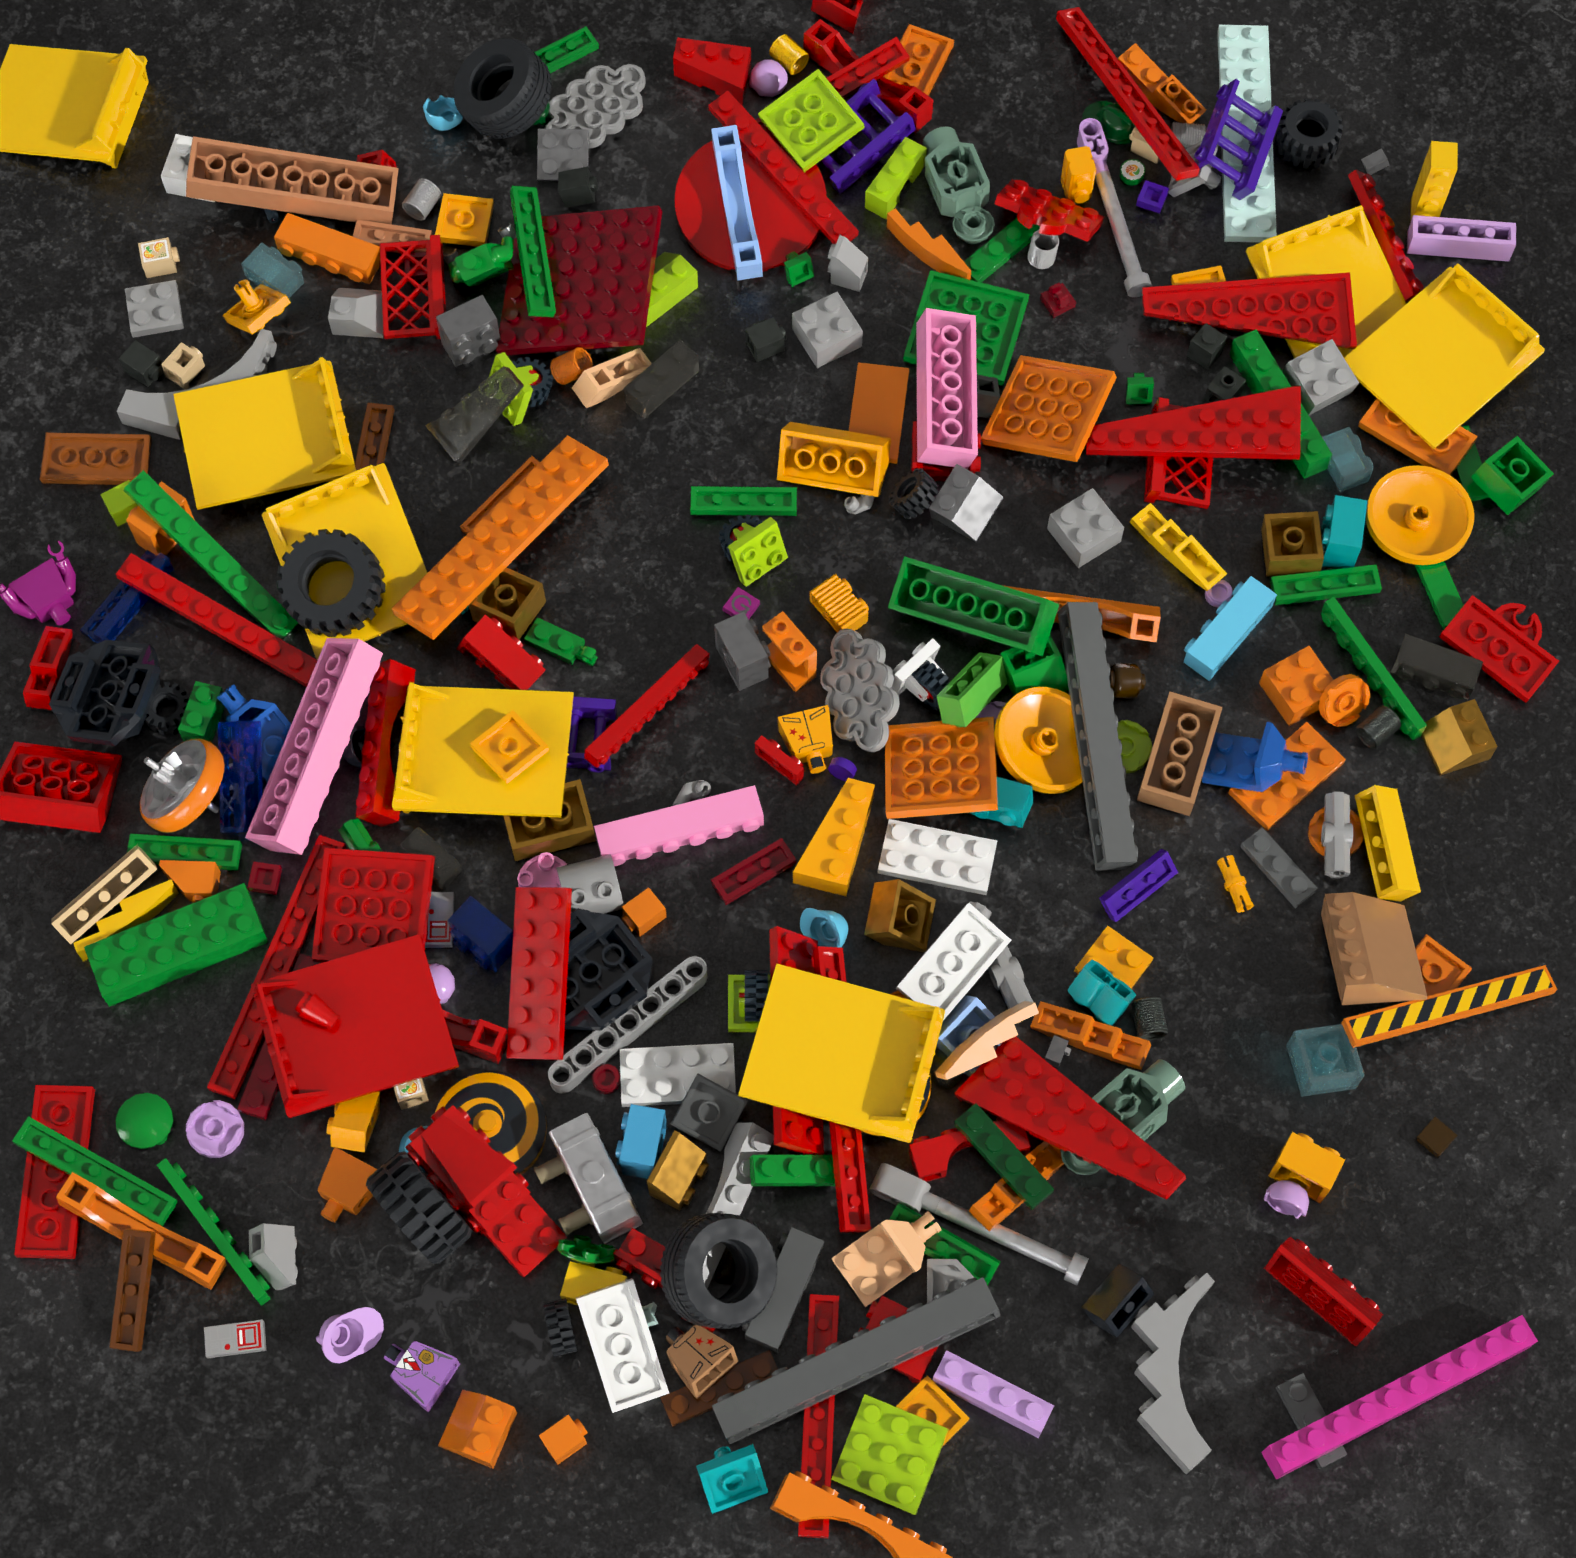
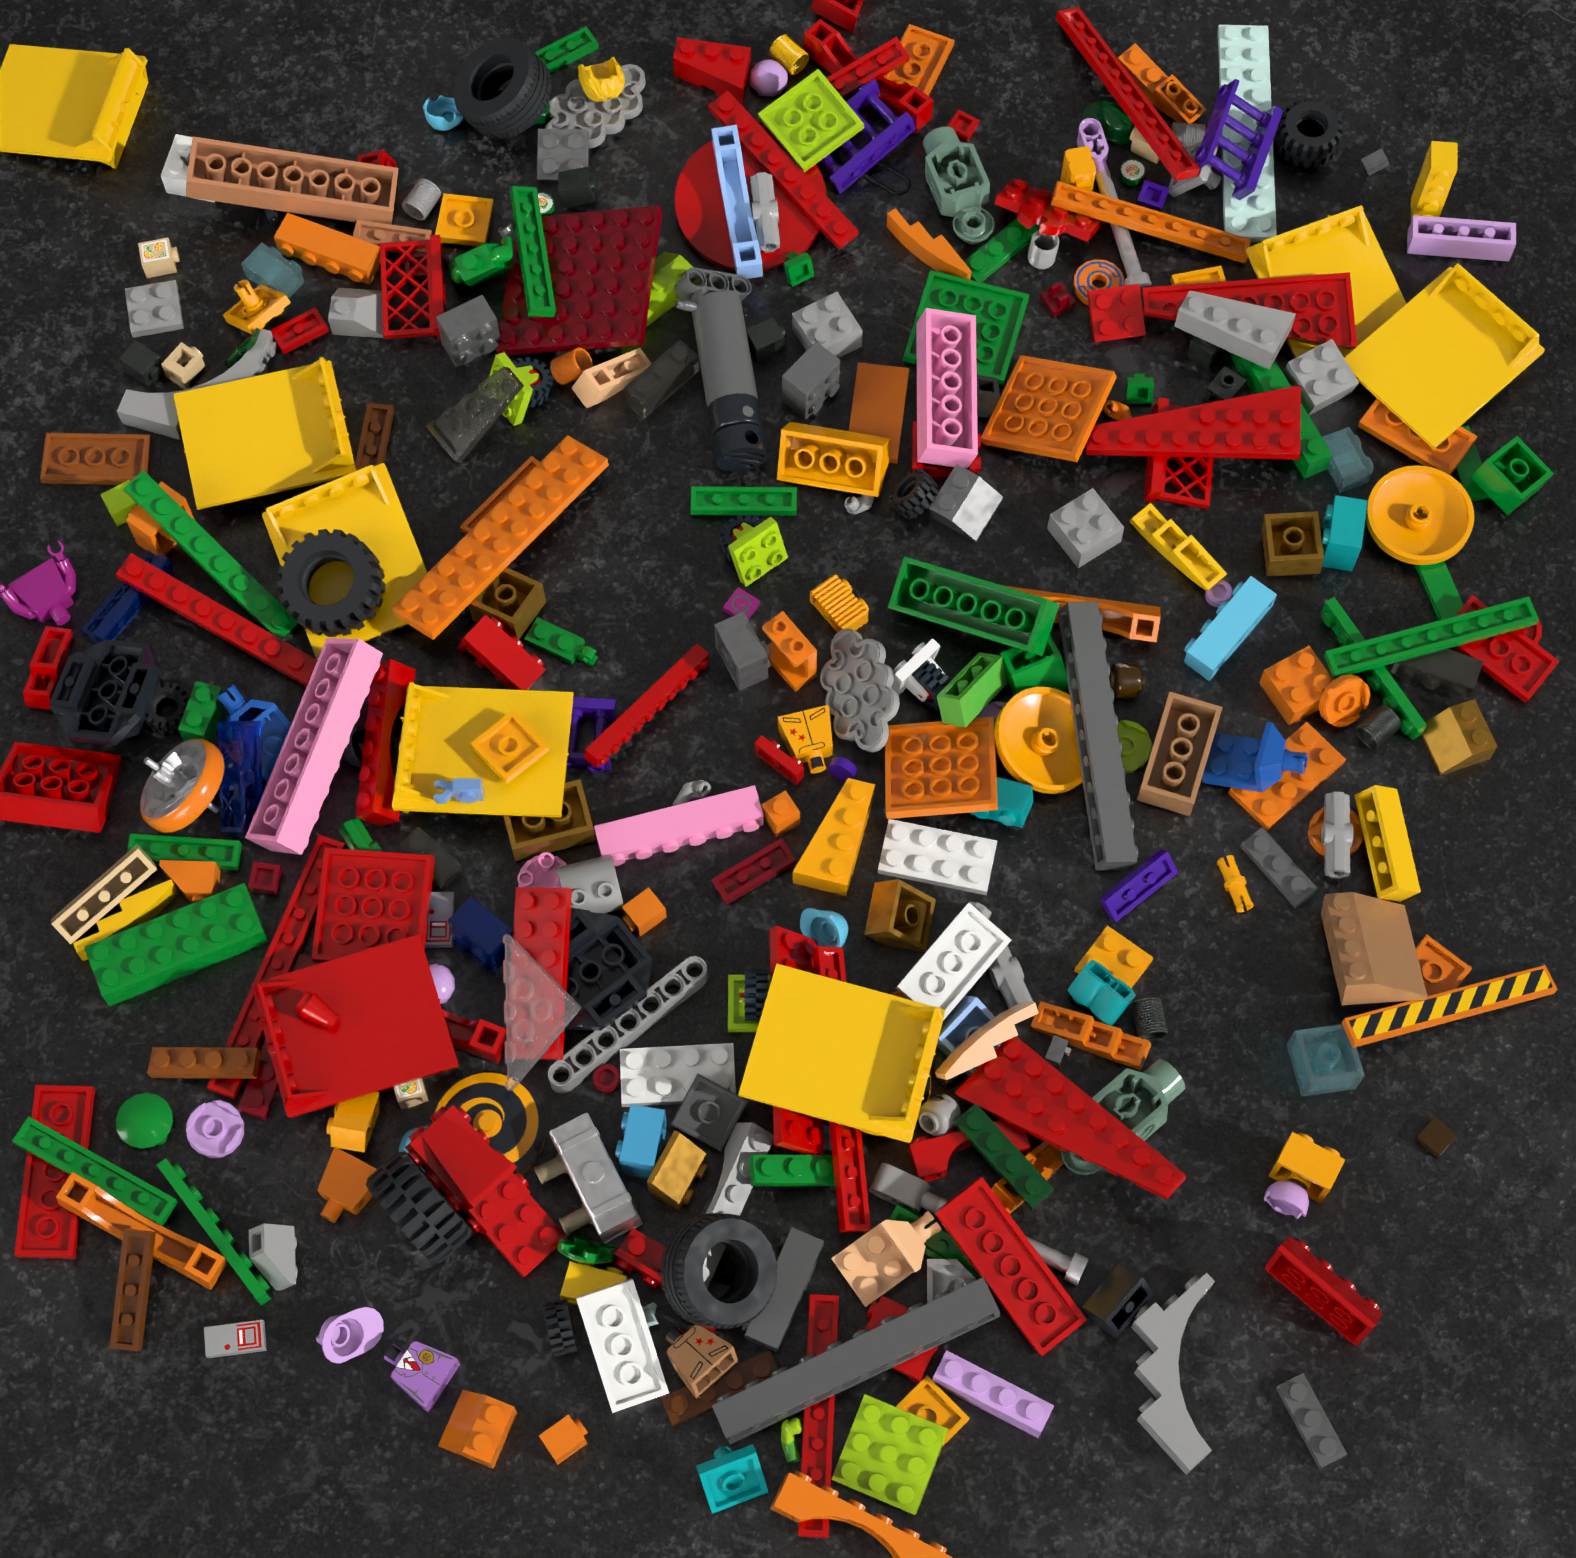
(204, 1062): none -> dark orange plate
(241, 349): none -> dark green piece
(299, 330): none -> red plate
(463, 789): none -> medium blue plate
(533, 1011): none -> clear tile
(546, 204): none -> tile
(601, 80): none -> yellow hair
(725, 365): none -> dark grey piece
(765, 212): none -> light grey piece
(781, 814): none -> orange brick
(788, 1440): none -> arm
(811, 381): none -> dark grey brick
(847, 264): light grey slope -> none
(903, 165): lime arch -> none
(939, 1114): none -> light grey head
(963, 125): none -> red tile
(1010, 1266): none -> red plate
(1092, 271): none -> orange tile
(1116, 313): none -> red plate
(1117, 410): none -> orange arm
(1150, 222): none -> orange tile
(1236, 326): none -> light grey wedge
(1326, 584): green plate -> none
(1383, 229): red plate -> none
(1398, 1397): dark pink brick -> none
(1431, 637): none -> green plate

